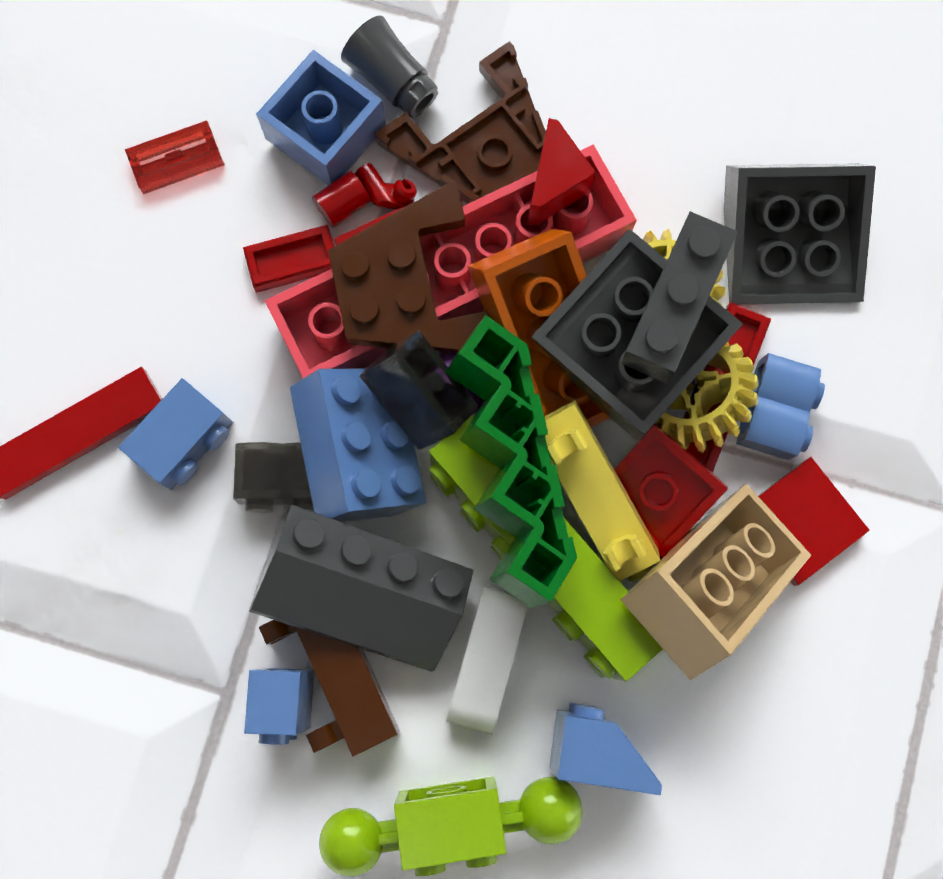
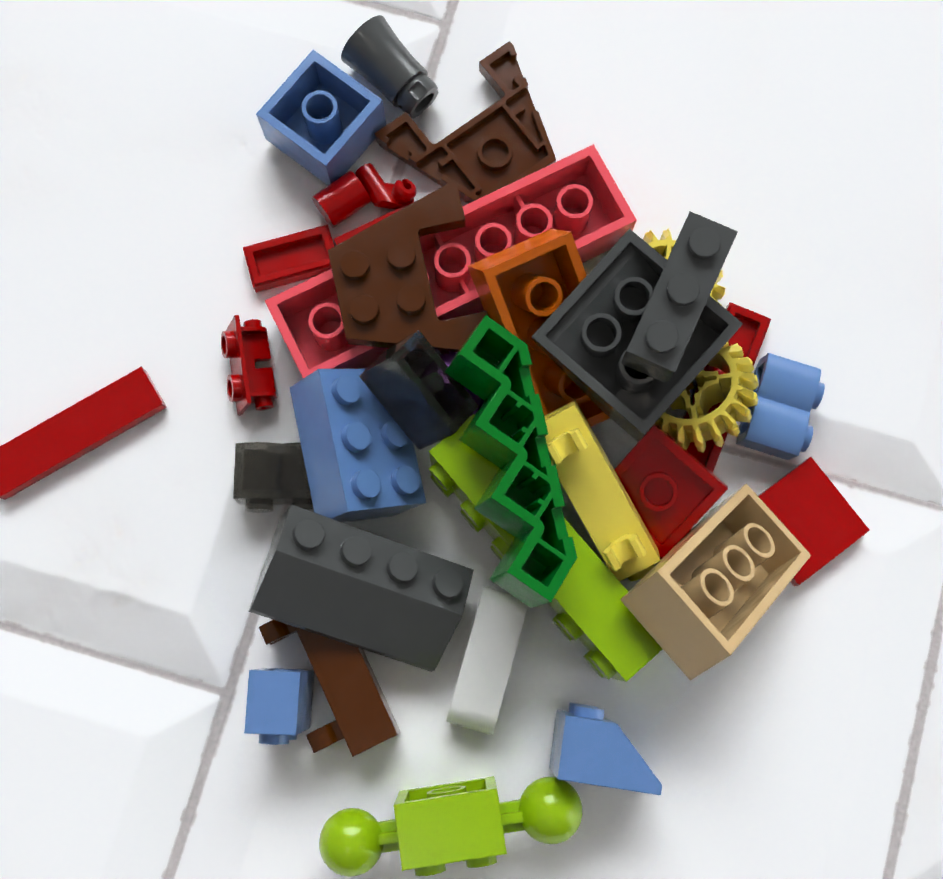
(177, 164): clear red tile -> none
(177, 435): medium blue brick -> none
(244, 348): none -> red hinge
(561, 175): red slope -> none
(798, 232): dark grey slope -> none

